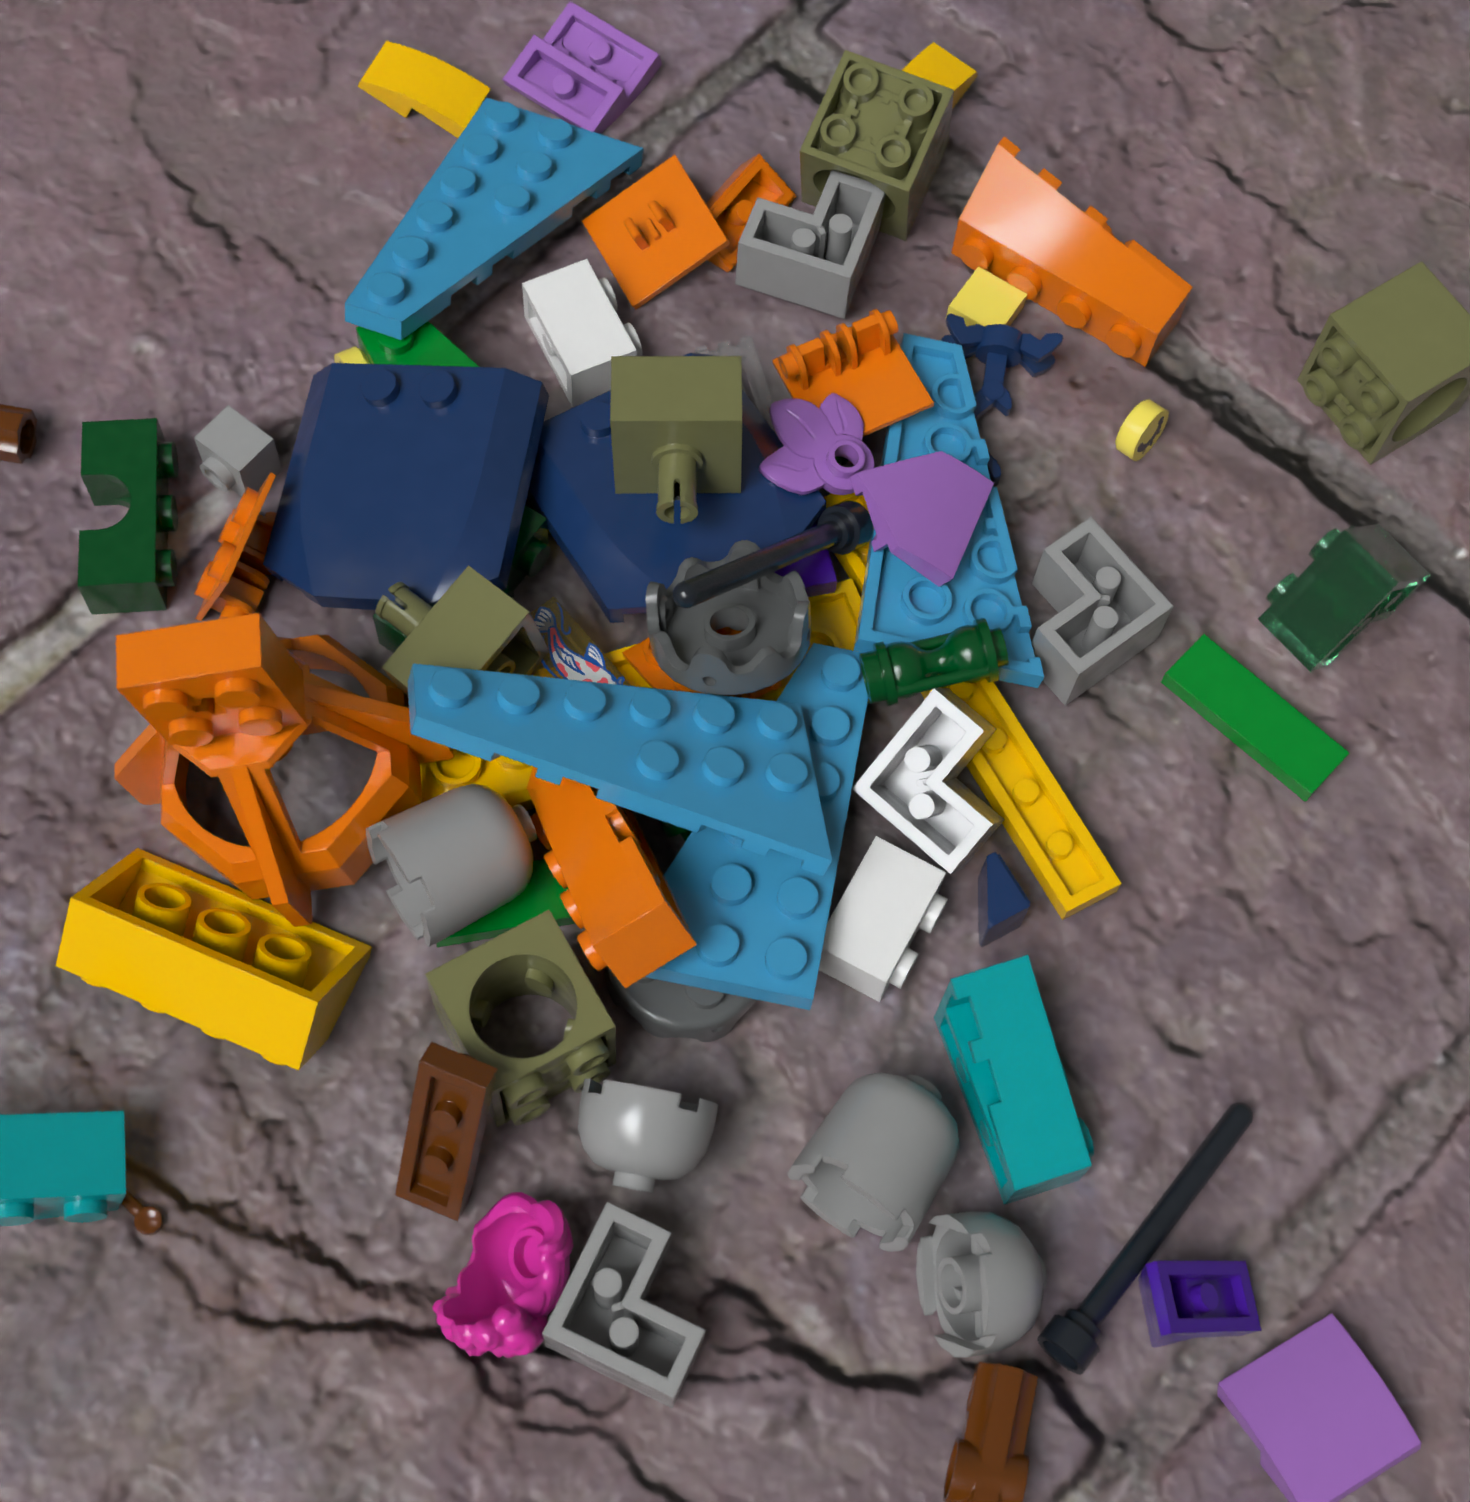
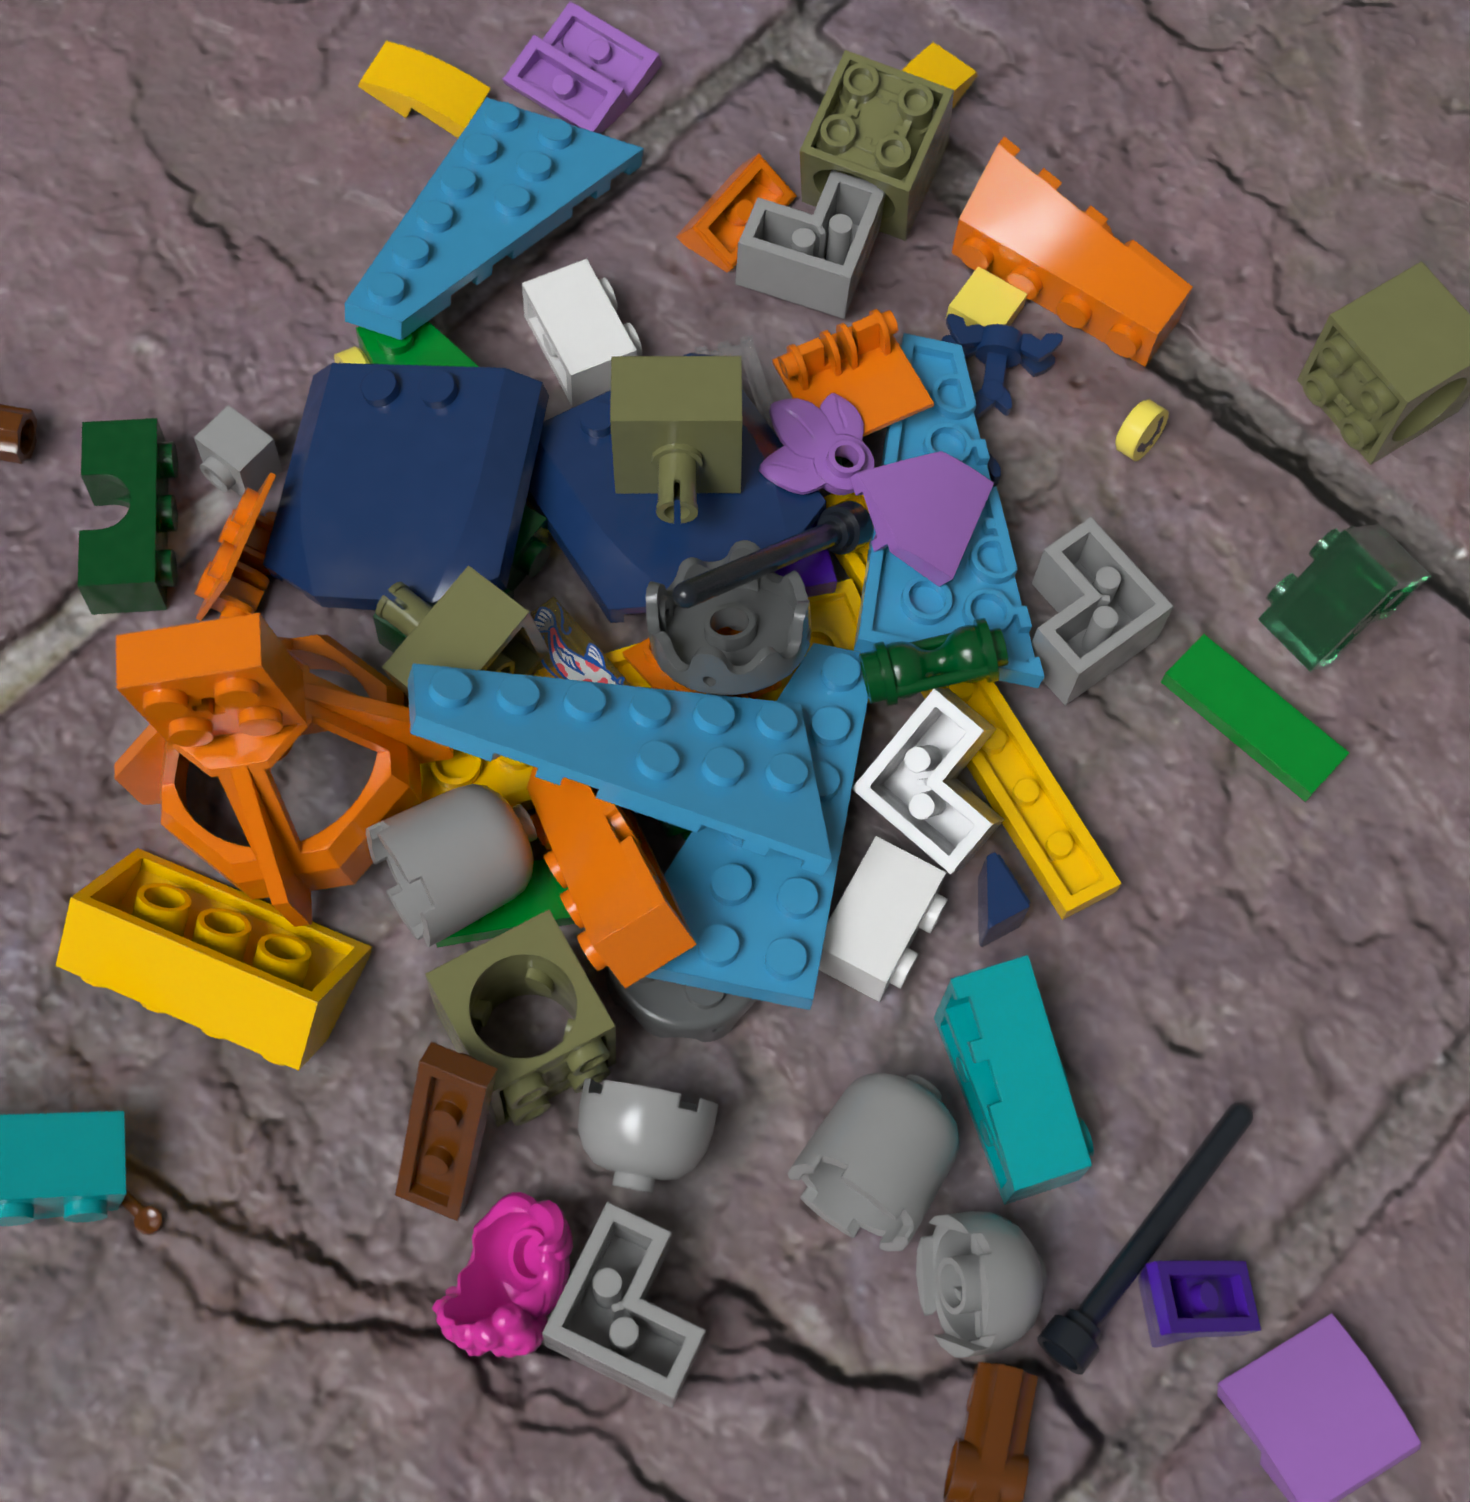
(655, 232): orange piece -> none

